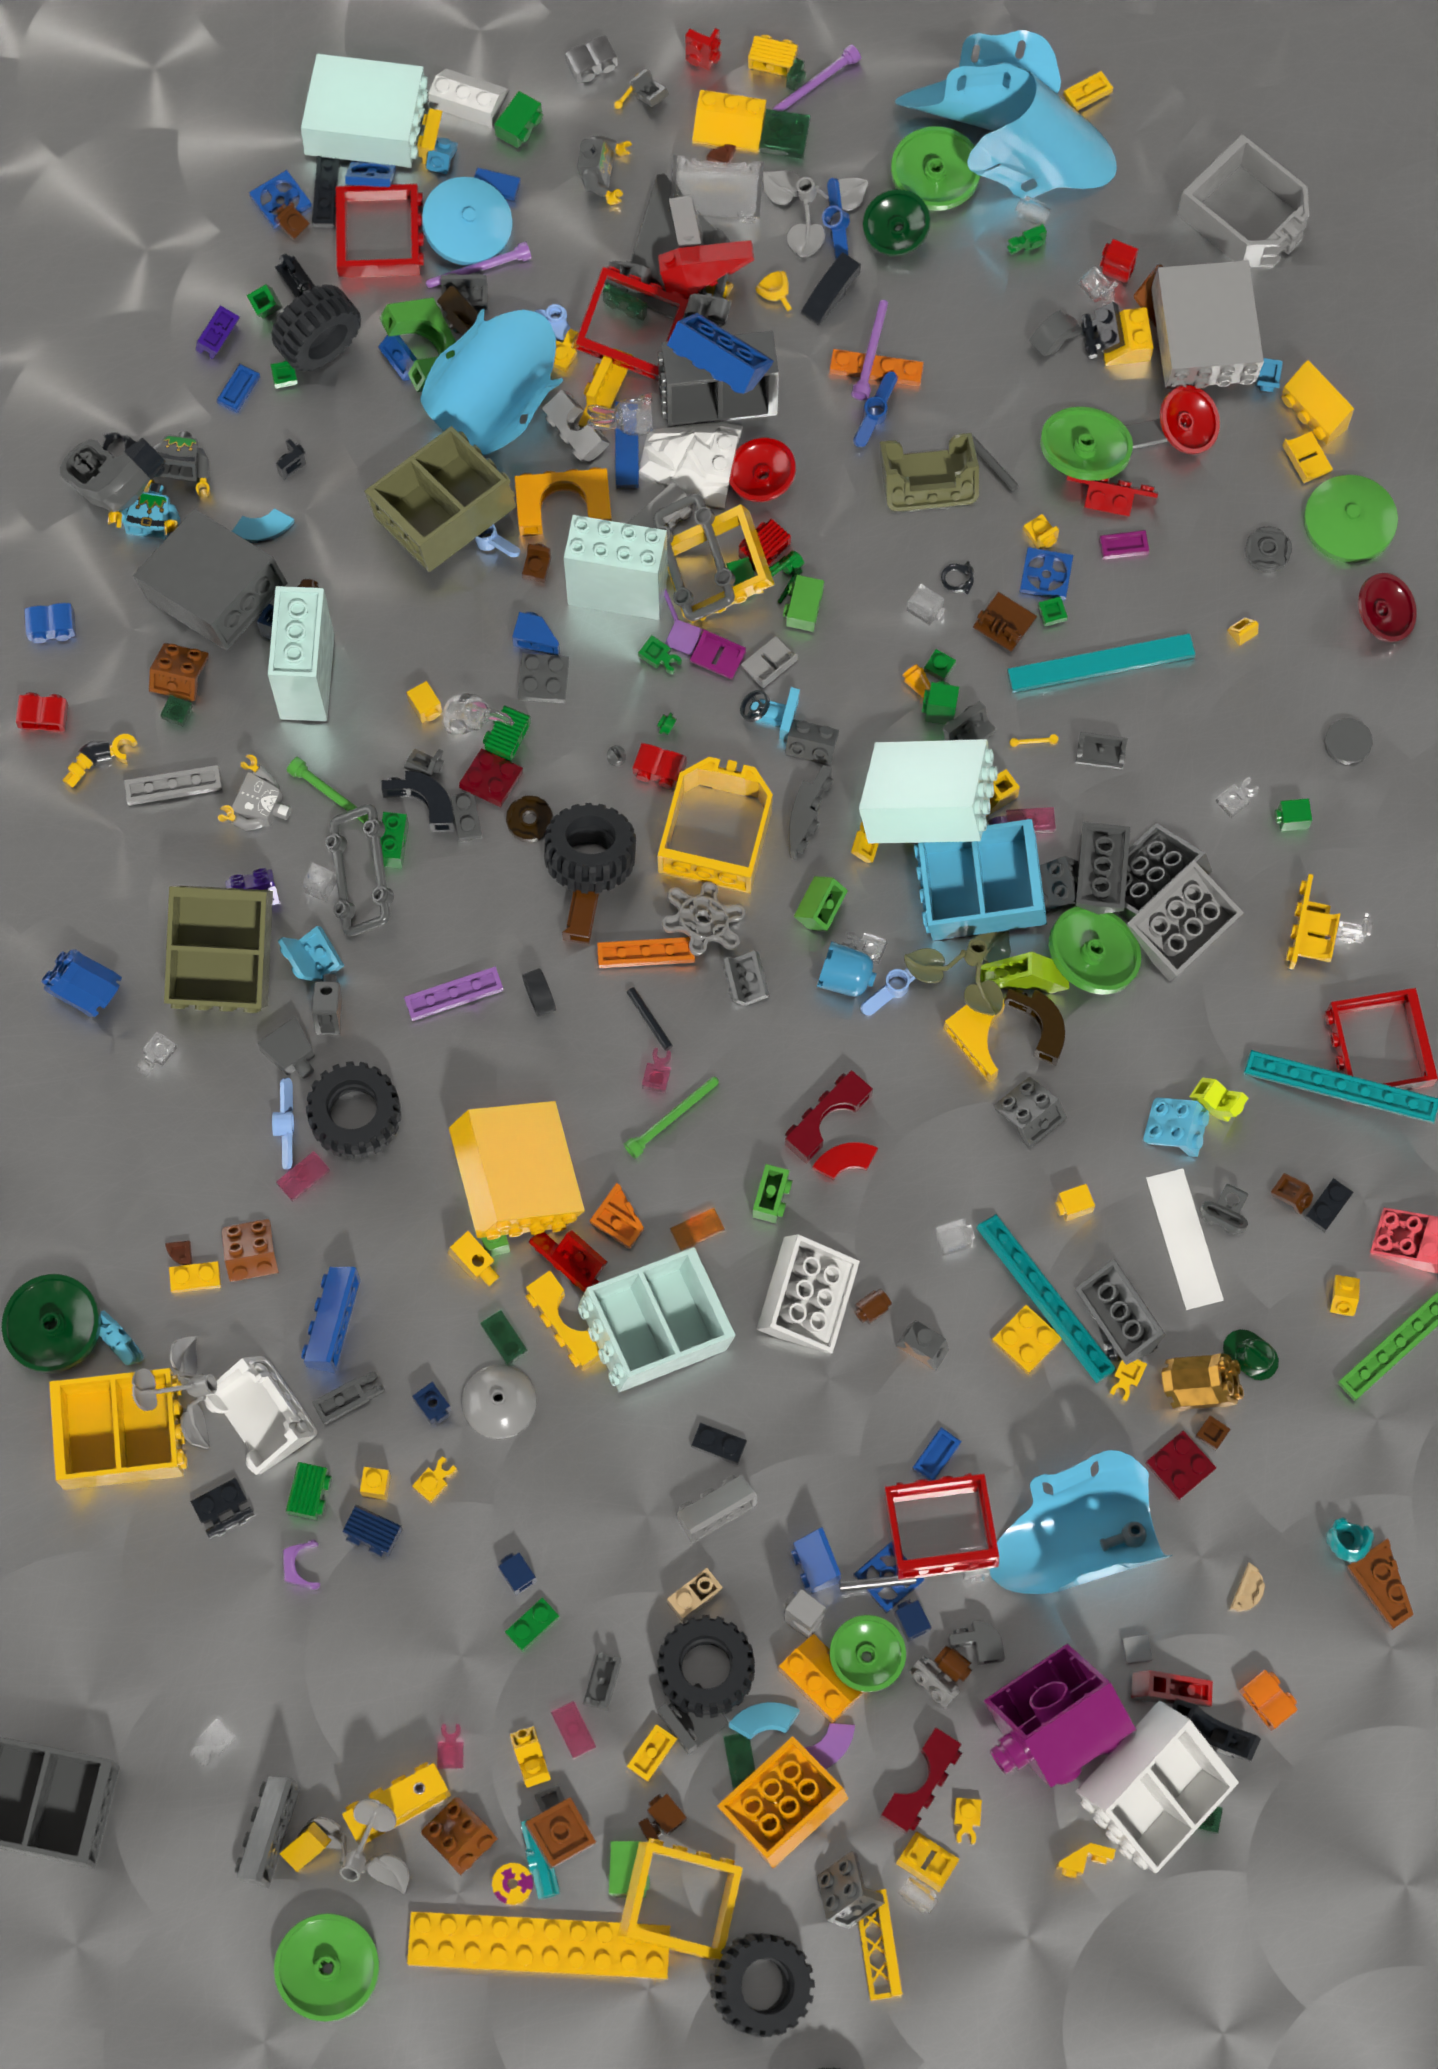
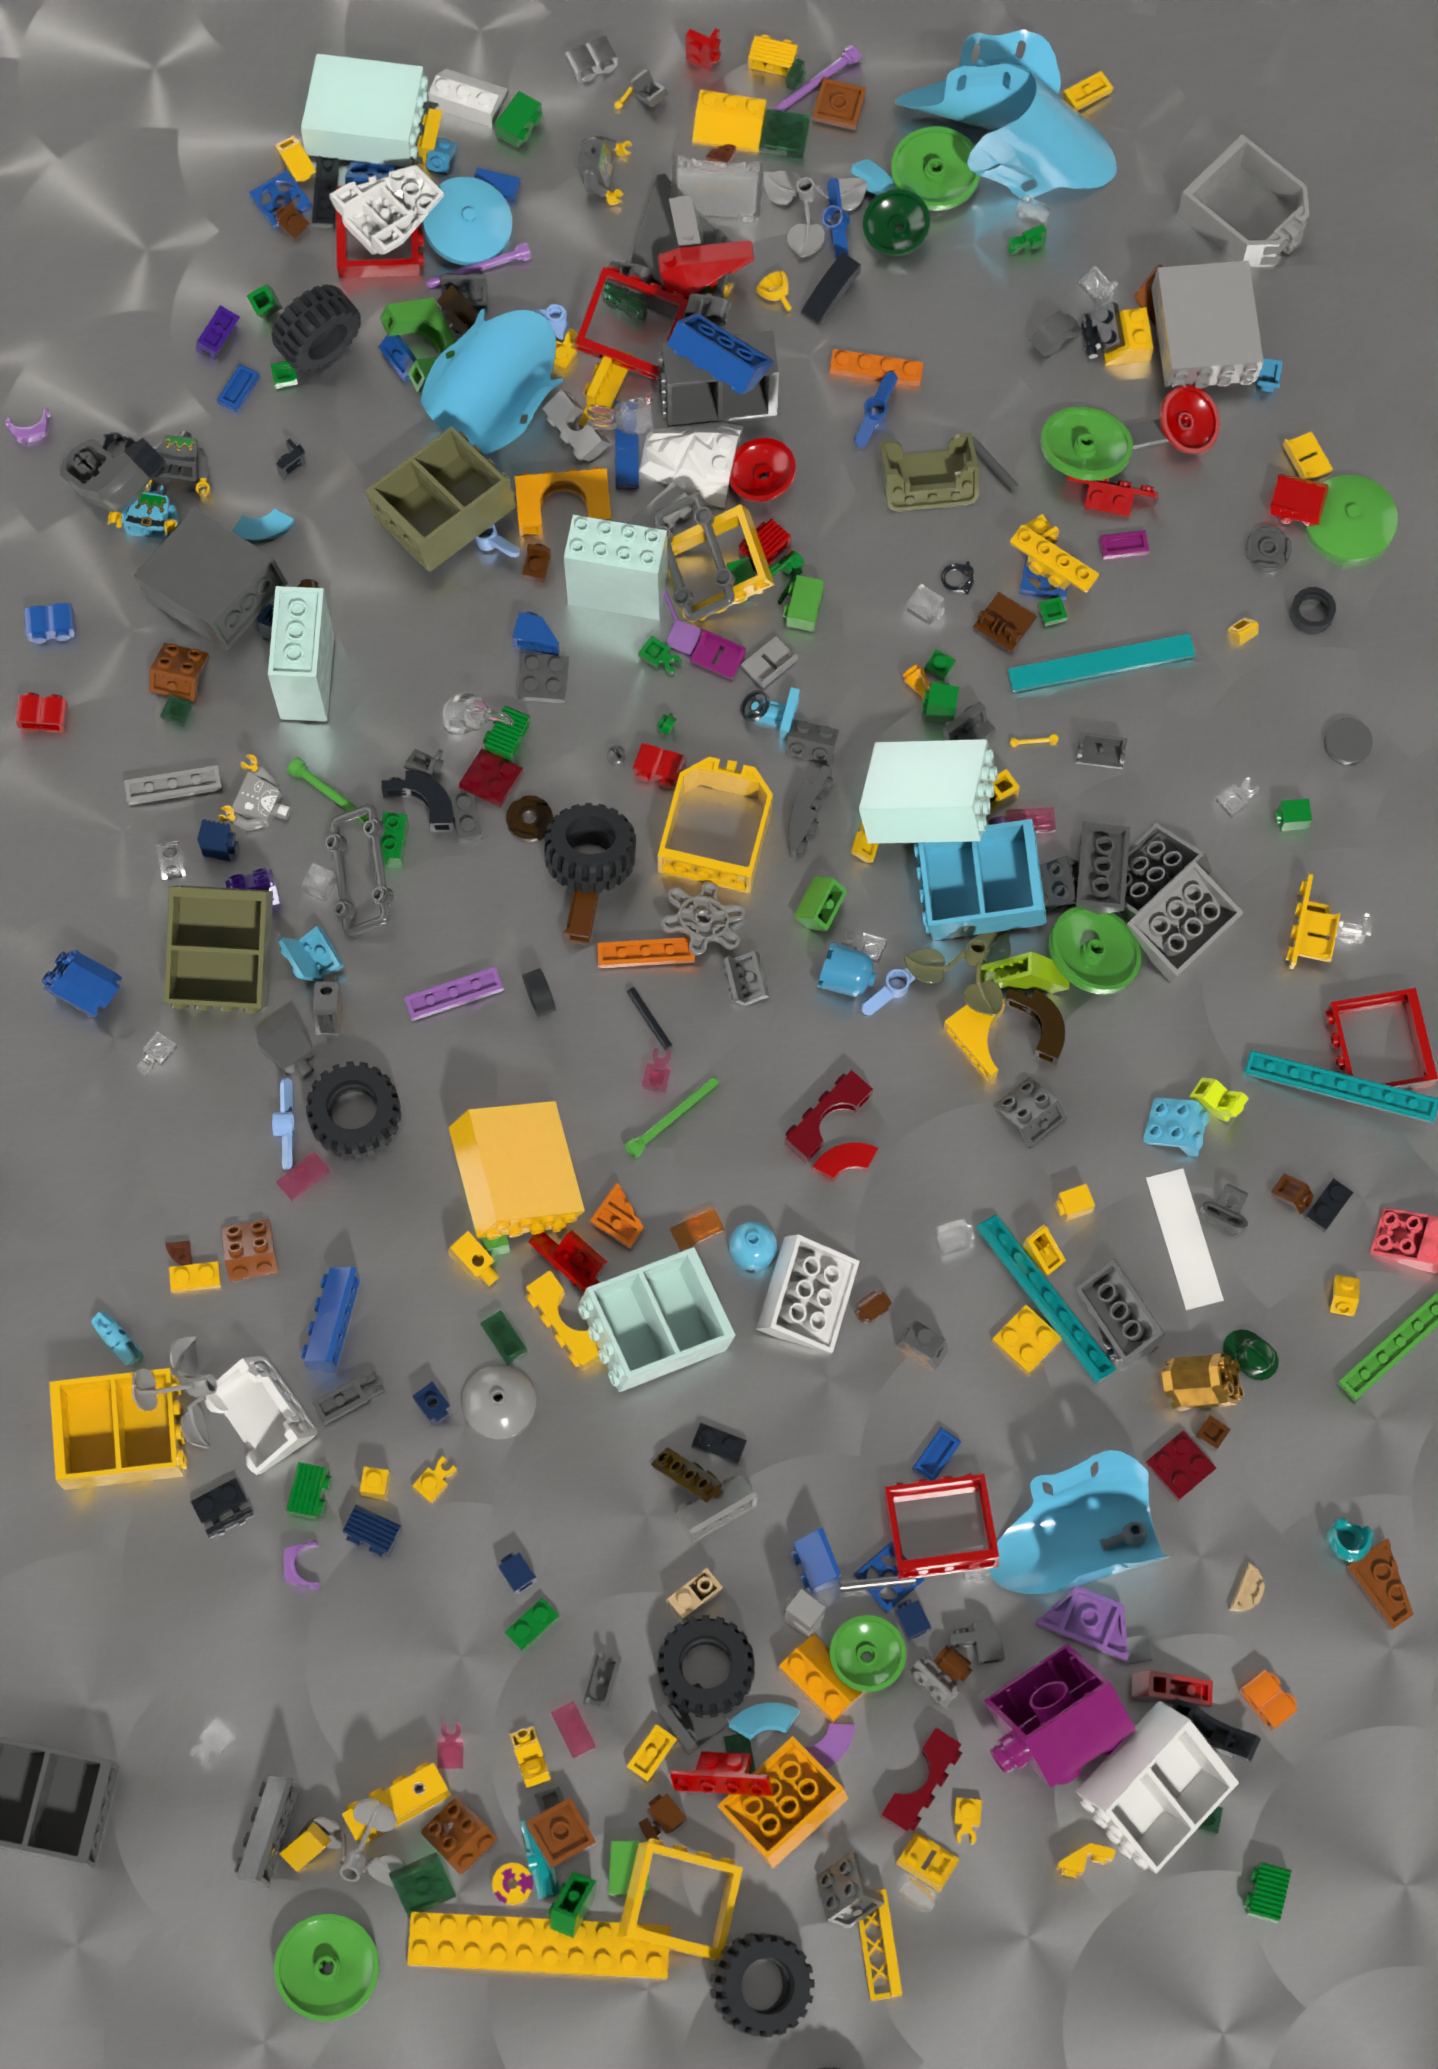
(30, 434): none -> medium lavender helmet
(51, 1323): dark green dish -> none
(94, 753): yellow piece -> none
(171, 861): none -> clear bracket
(217, 840): none -> dark blue brick
(294, 275): black hinge -> none
(295, 159): none -> yellow slope
(388, 208): none -> white wedge
(422, 1884): none -> clear green plate
(424, 702): yellow brick -> none
(572, 1904): none -> green brick
(688, 1475): none -> dark brown bracket
(722, 1774): none -> red bracket
(753, 1246): none -> medium azure cylinder
(770, 1194): bright green brick -> none
(839, 104): none -> dark orange plate
(862, 389): medium lavender piece -> none
(877, 179): none -> medium azure slope
(1043, 1250): none -> yellow slope
(1053, 562): none -> yellow bracket
(1090, 1621): none -> medium lavender wing
(1119, 260): red brick -> none
(1128, 1375): yellow plate -> none
(1268, 1892): none -> green brick
(1298, 500): none -> red slope
(1317, 403): yellow slope -> none
(1317, 594): none -> black tyre
(1387, 607): dark red dish -> none

